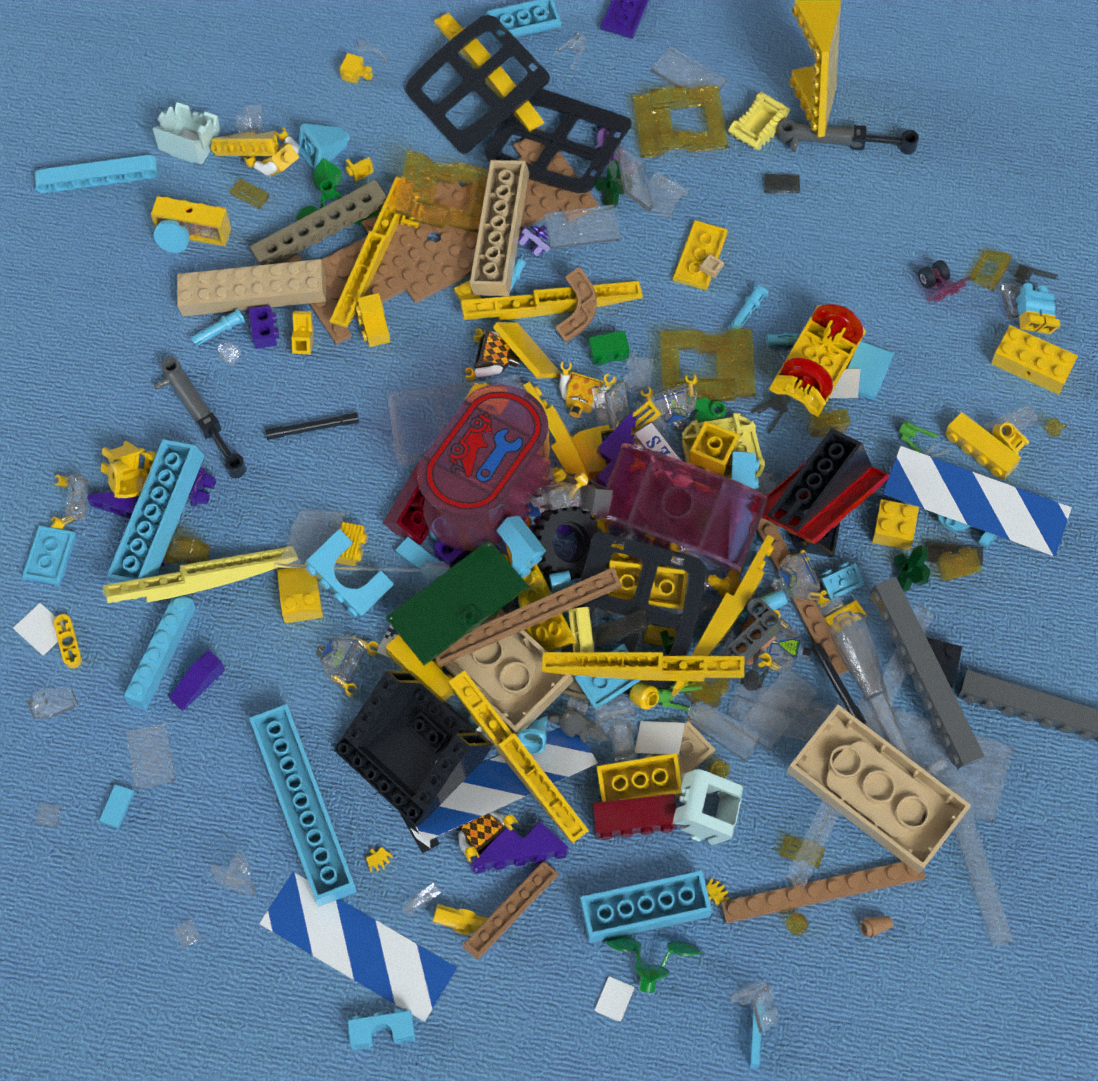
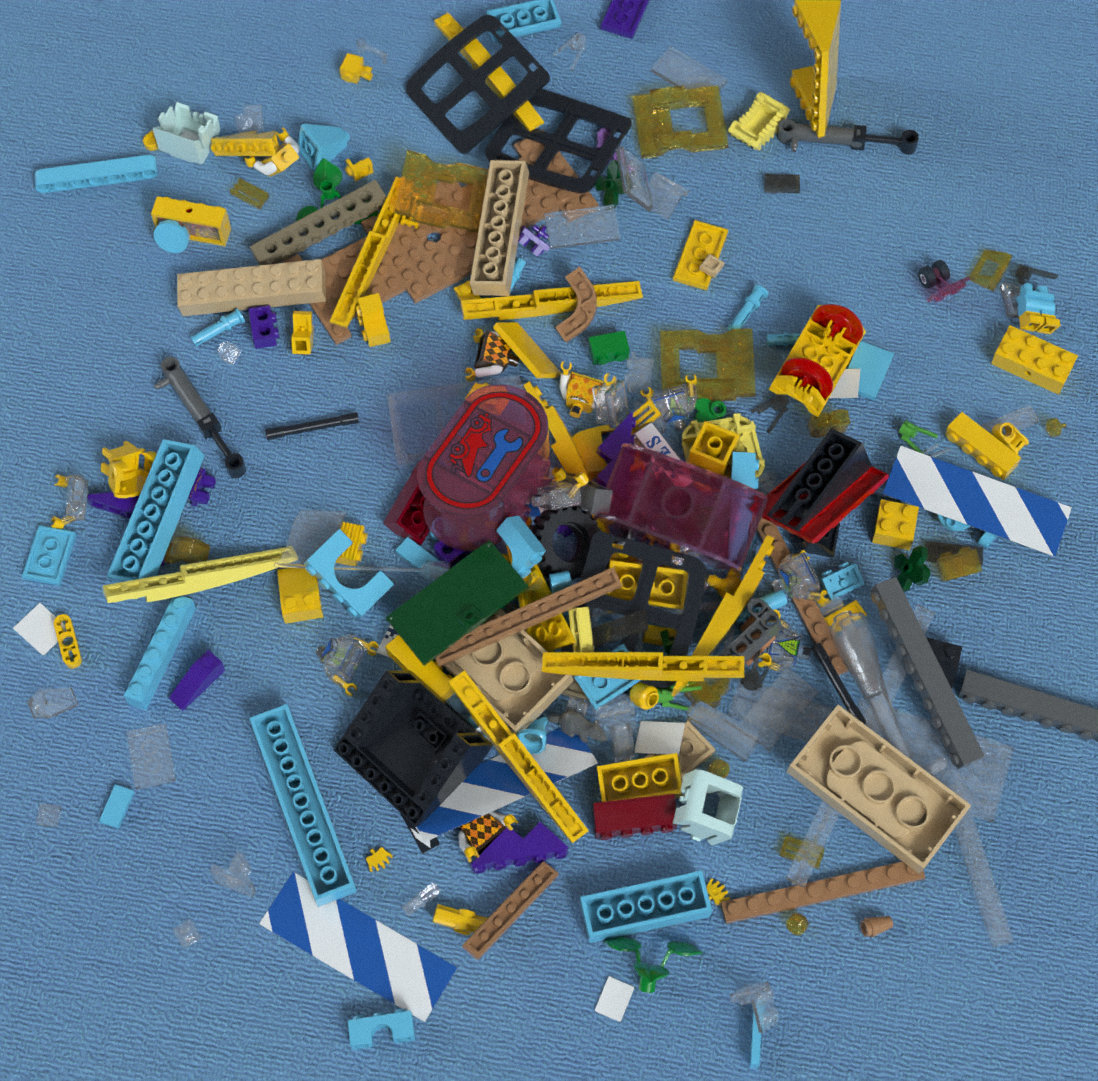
(150, 141): none -> yellow tile

